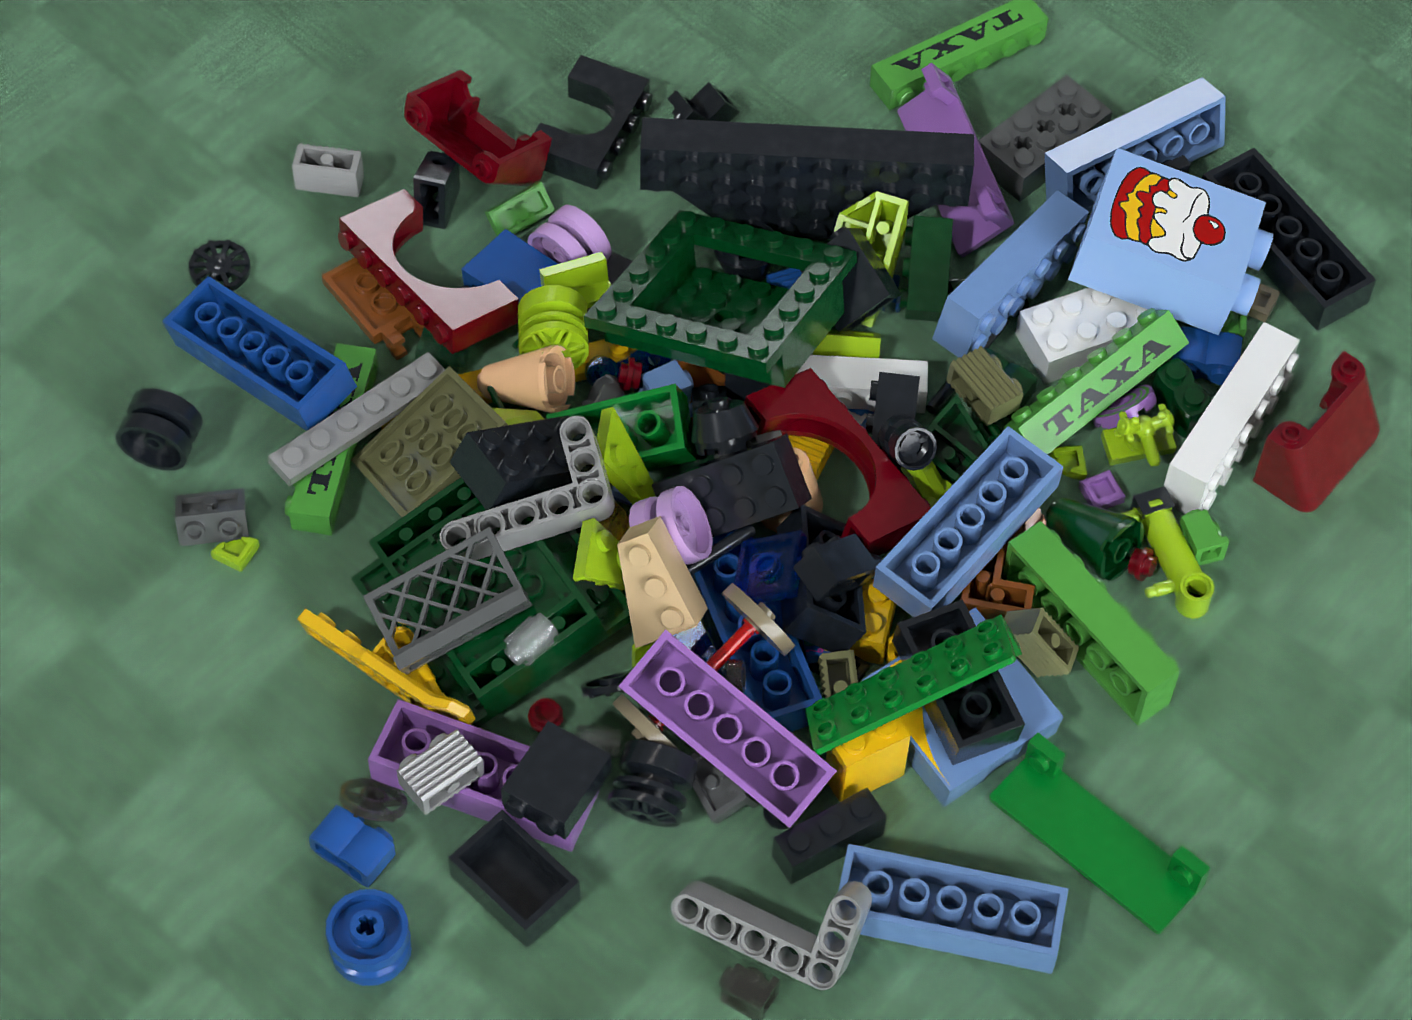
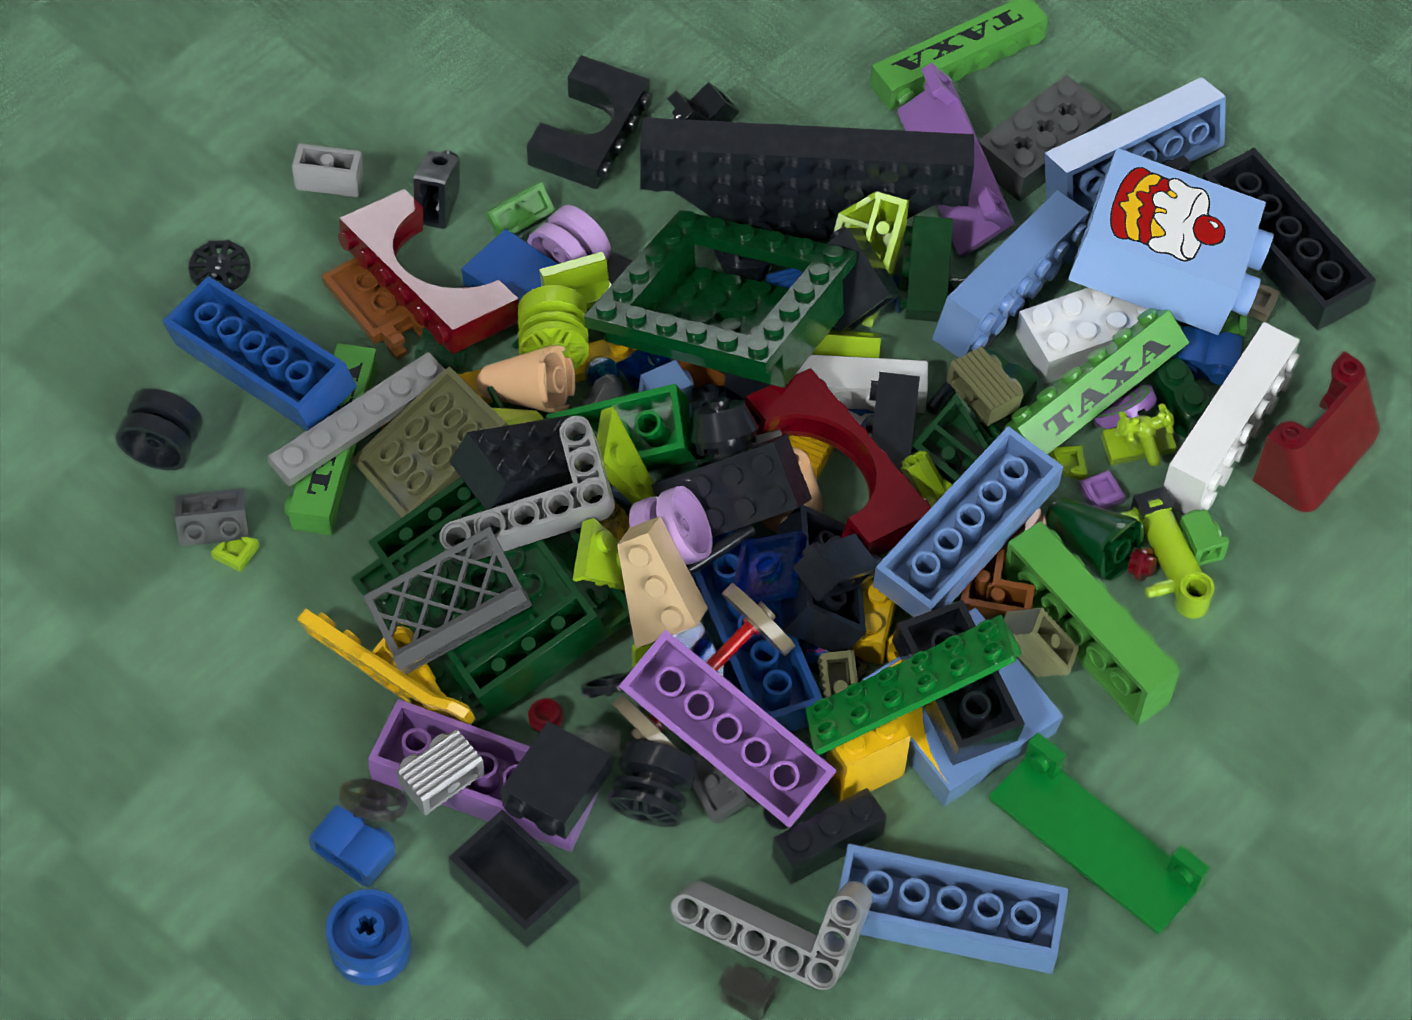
(450, 120): dark red windscreen -> none
(530, 640): clear brick -> none
(630, 374): dark red plate -> none
(737, 673): clear smoke tile -> none
(907, 442): black wheel -> none

